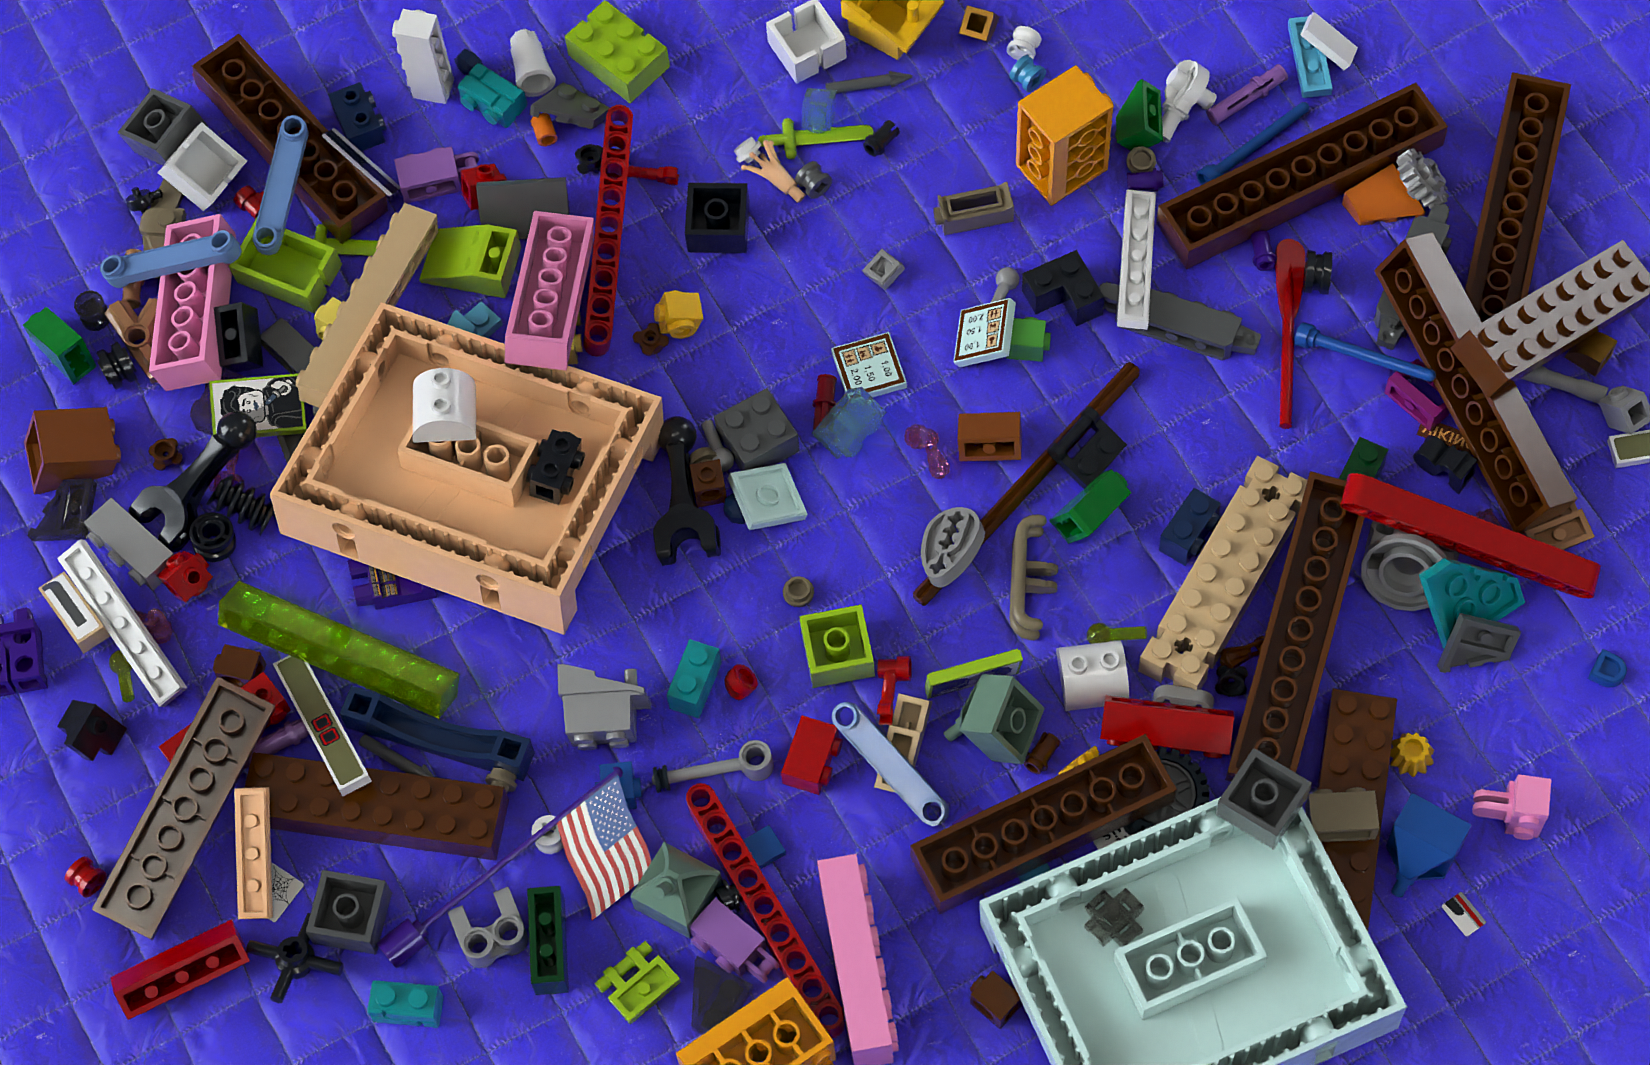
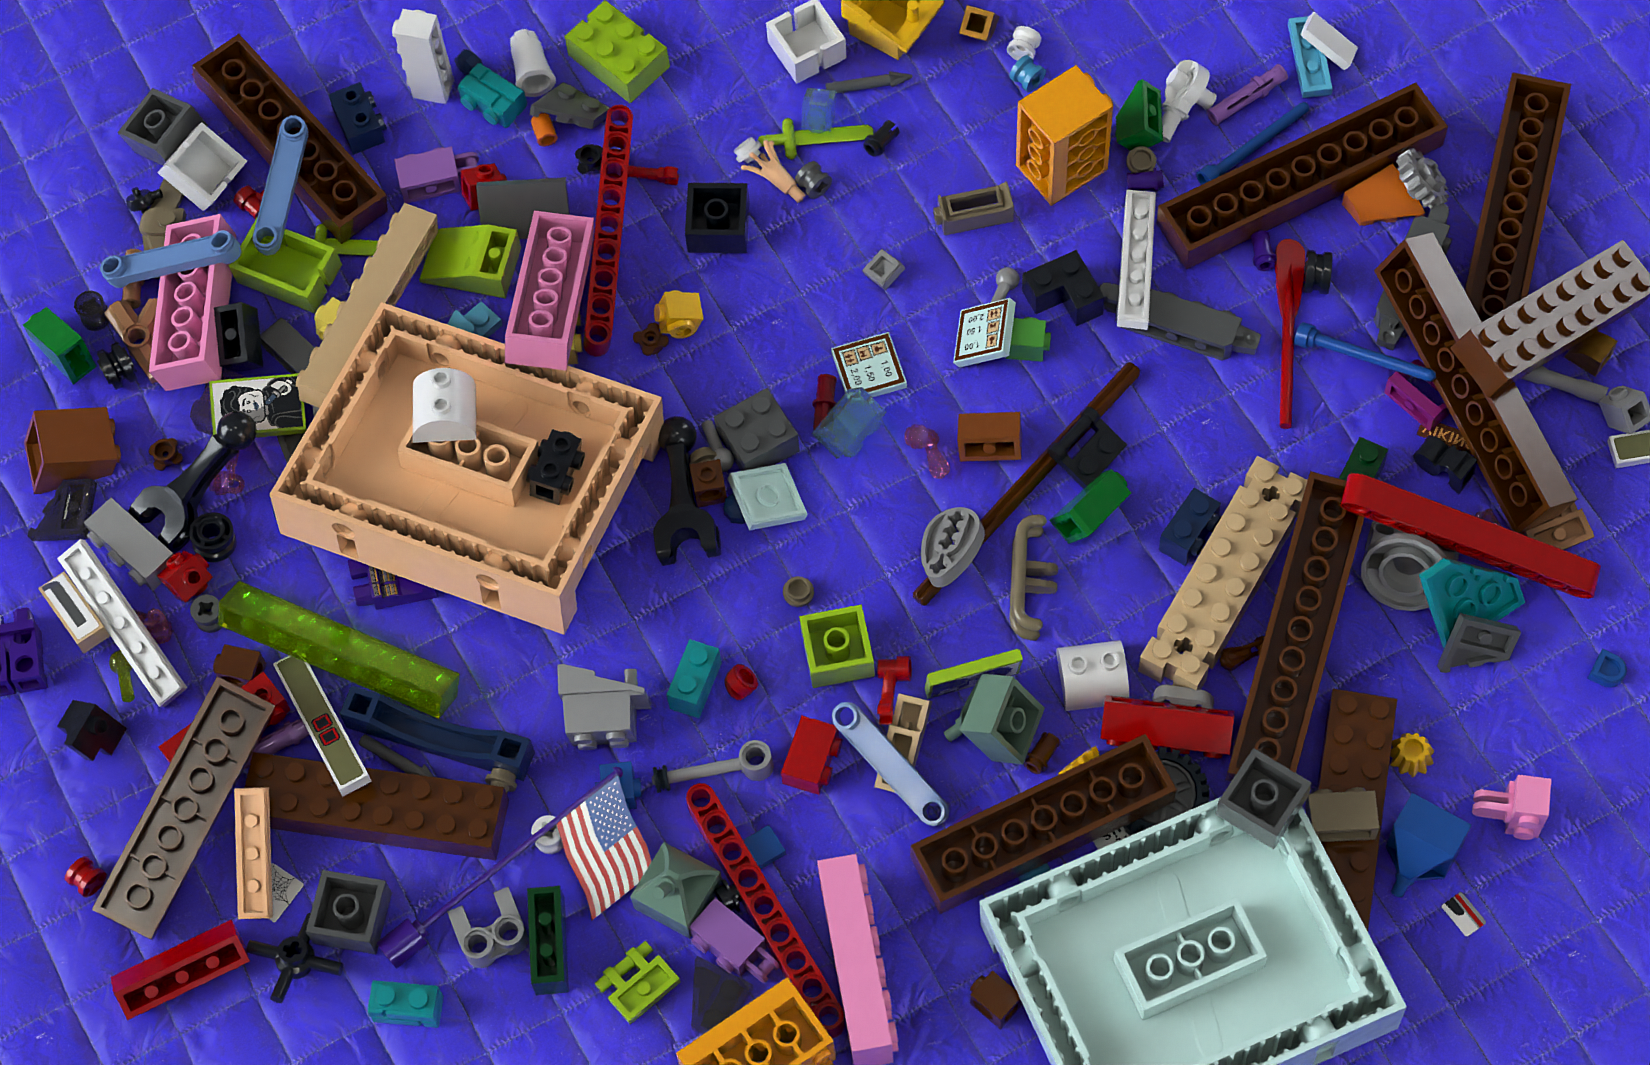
(206, 620): none -> dark grey wheel
(242, 503): black piece -> none
(362, 162): sticker -> none
(1102, 633): clear neon green bar -> none
(1116, 915): clear smoke piece -> none
(1228, 688): black plate -> none

